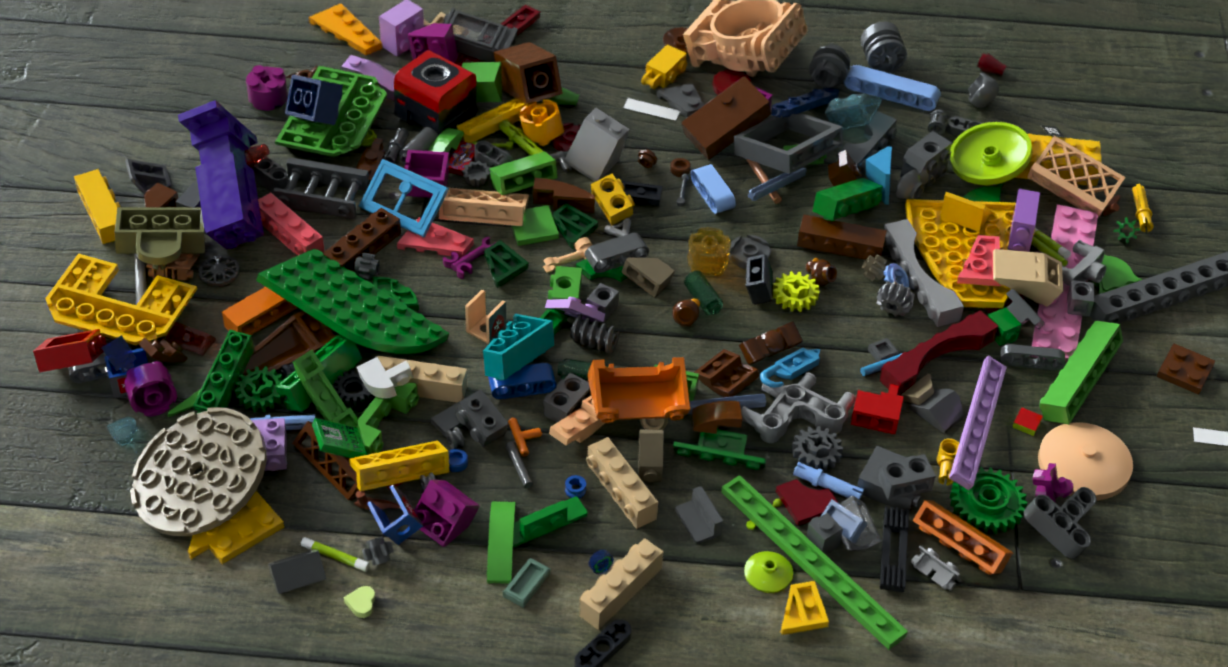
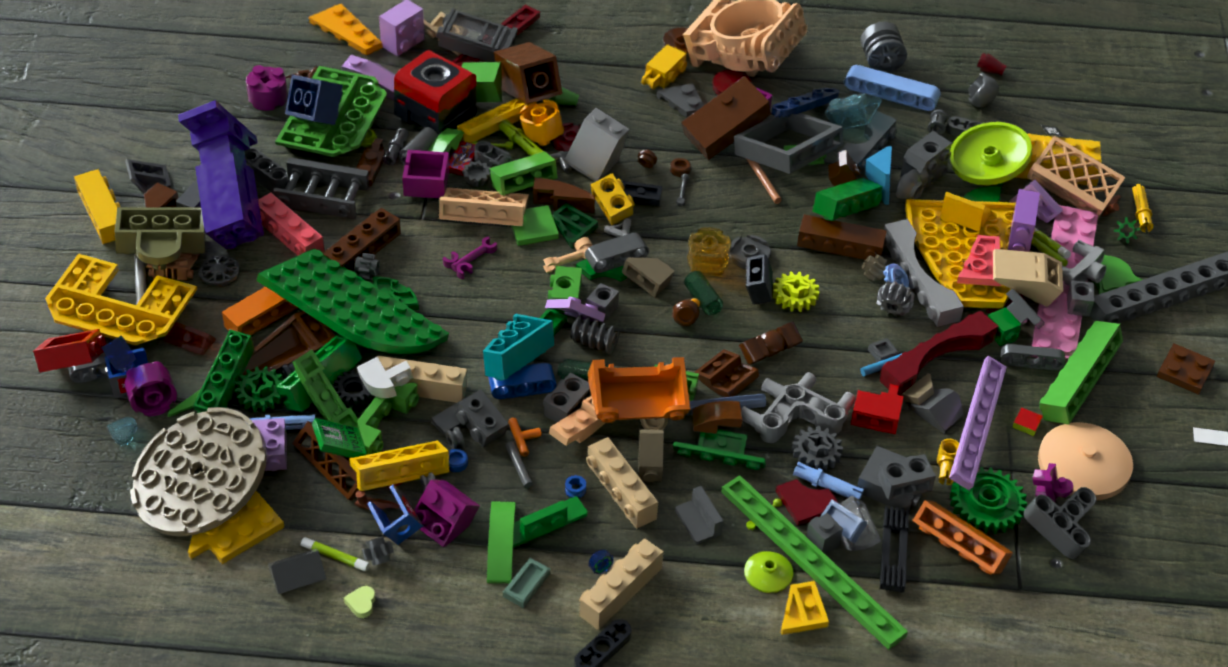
(164, 350): reddish brown slope -> none
(256, 154): clear red cone -> none
(409, 178): dark azure door -> none
(436, 38): magenta slope -> none
(437, 239): coral wing -> none
(476, 317): light nougat piece -> none
(504, 263): dark green wing -> none
(651, 109): white sticker -> none
(713, 189): light blue beam -> none
(775, 184): sand blue axle -> none
(791, 366): dark azure plate -> none
(821, 271): reddish brown animal -> none
(829, 66): dark grey piece -> none
(930, 561): light grey hinge -> none
(1047, 205): none -> lavender wing

